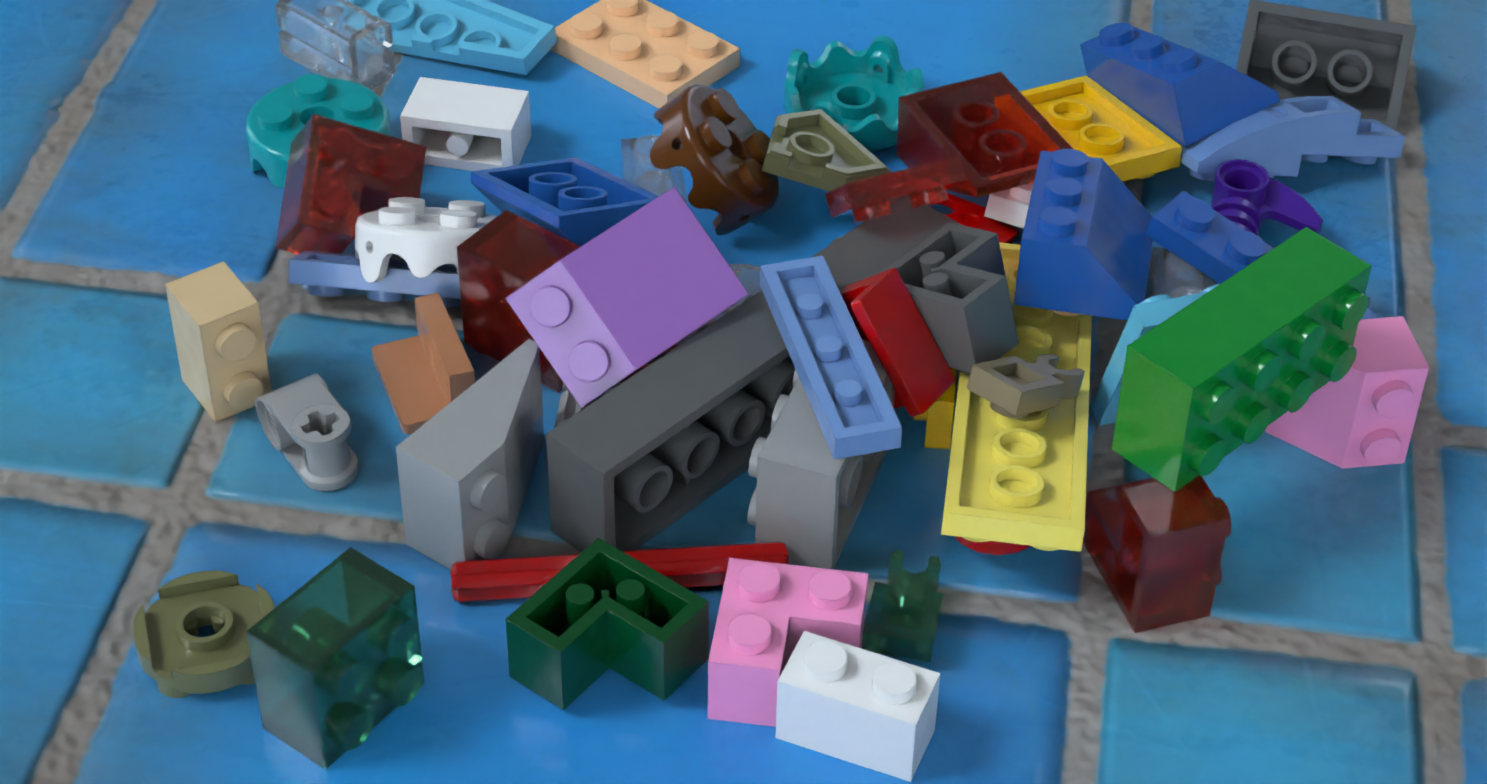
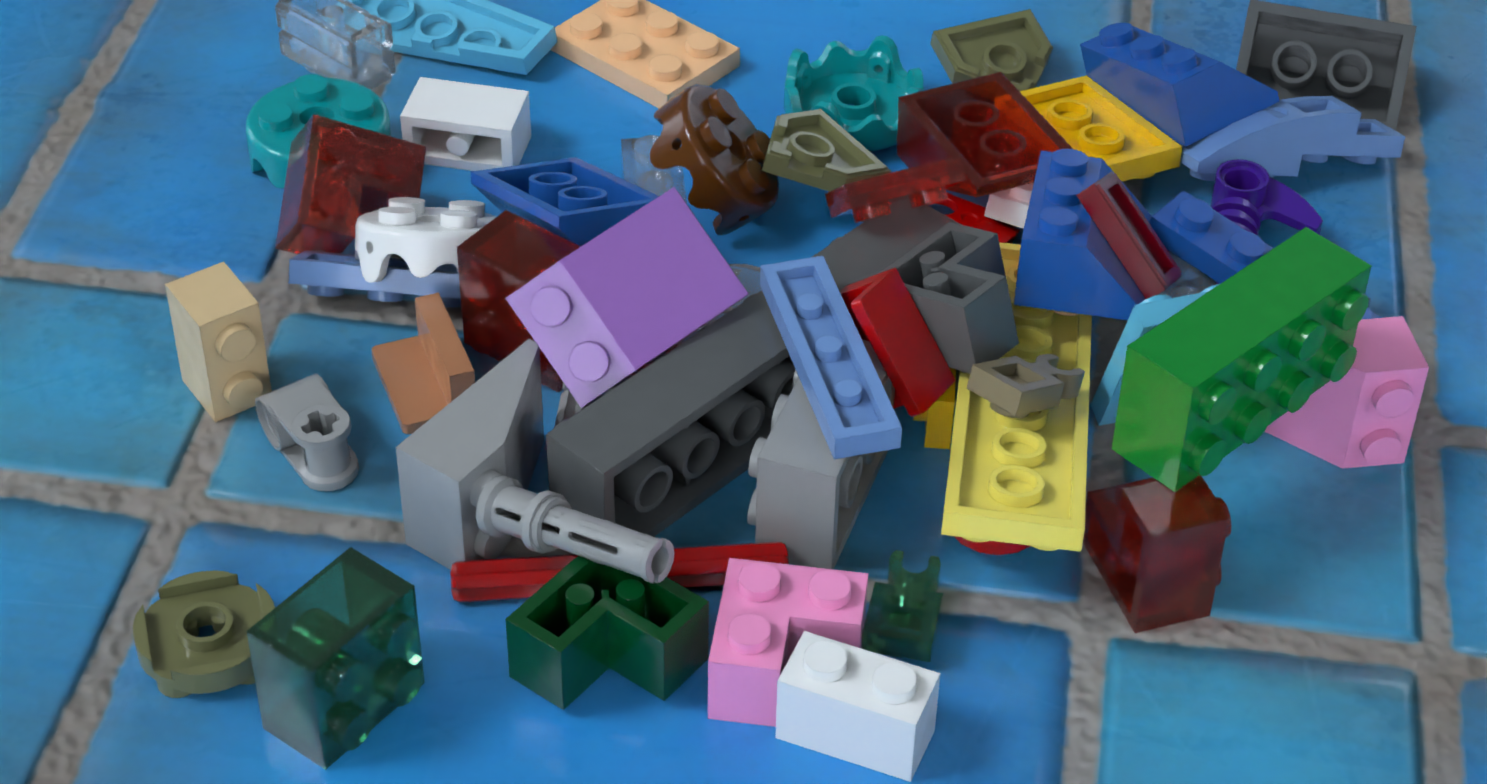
(550, 524): none -> light grey pin
(994, 45): none -> olive plate
(1130, 235): none -> dark red tile

